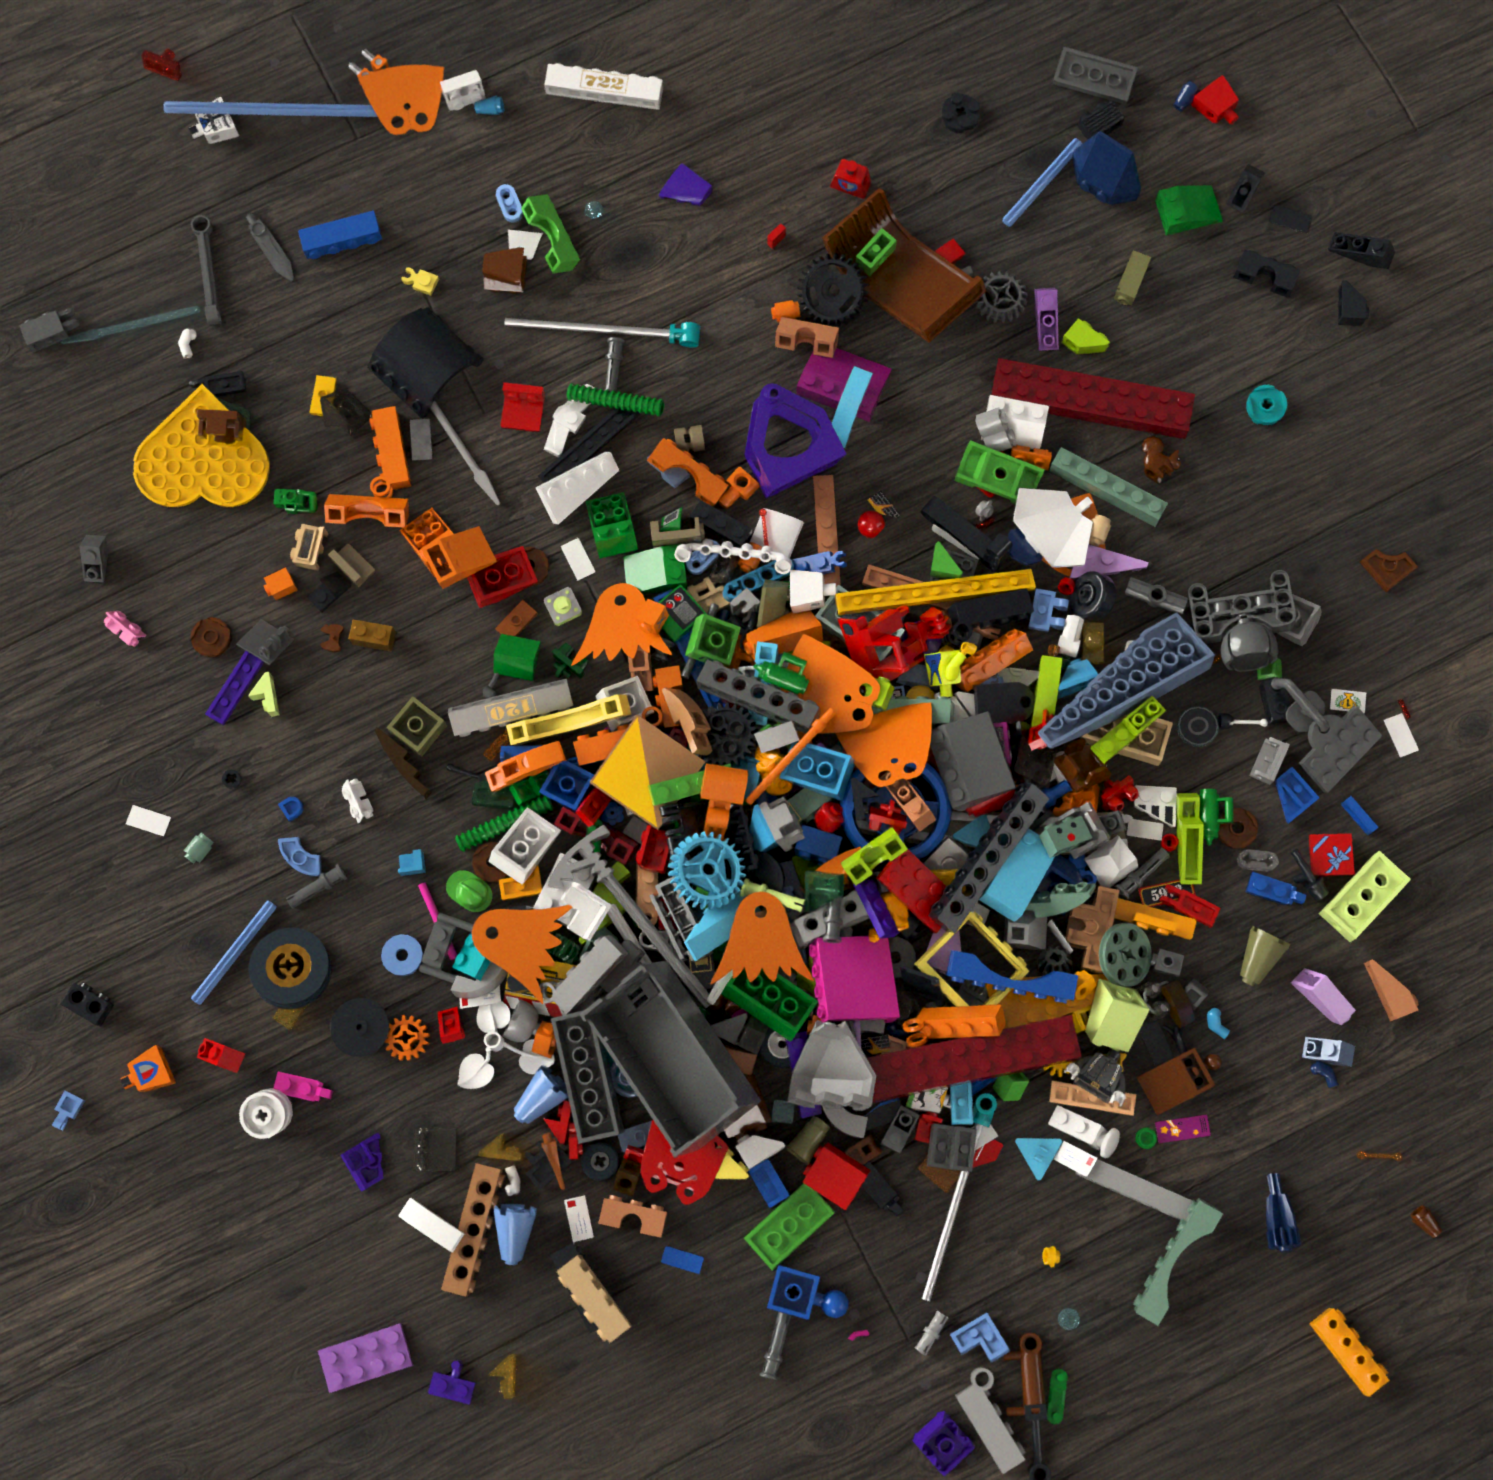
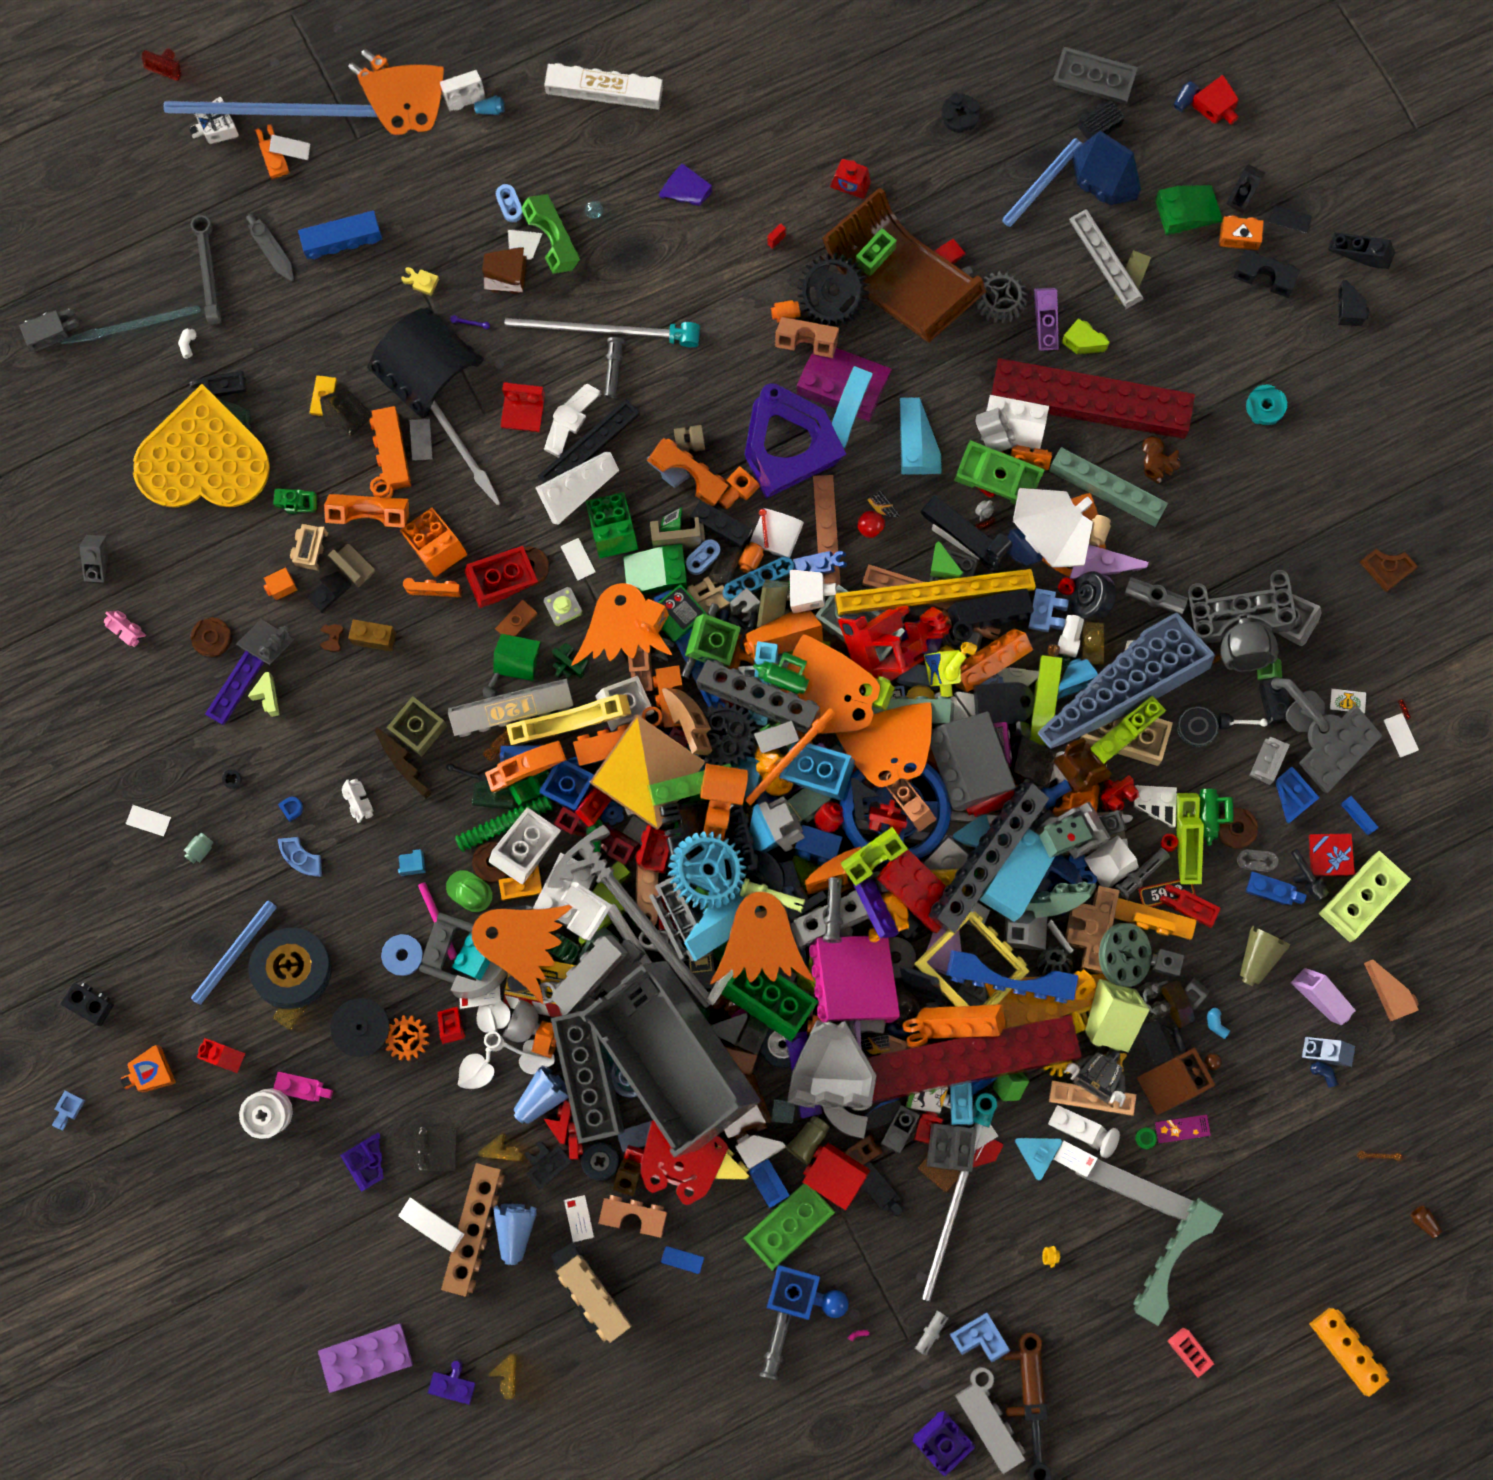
(222, 424): reddish brown panel -> none
(274, 161): none -> orange hinge
(289, 147): none -> white sticker
(325, 881): dark grey pin -> none
(432, 588): none -> orange plate
(454, 320): none -> dark purple hinge
(458, 556): orange slope -> none
(514, 1187): white arm -> none
(550, 1149): dark orange piece -> none
(614, 399): green piece -> none
(782, 565): white bar -> none
(822, 888): clear green wing -> none
(918, 445): none -> medium azure wedge
(1035, 740): red bracket -> none
(1056, 1396): green piece -> none
(1068, 1319): clear light blue plate -> none
(1106, 259): none -> light grey tile
(1145, 829): white sticker -> none
(1175, 1342): none -> coral slope
(1241, 233): none -> orange brick
(1280, 1218): dark blue piece -> none

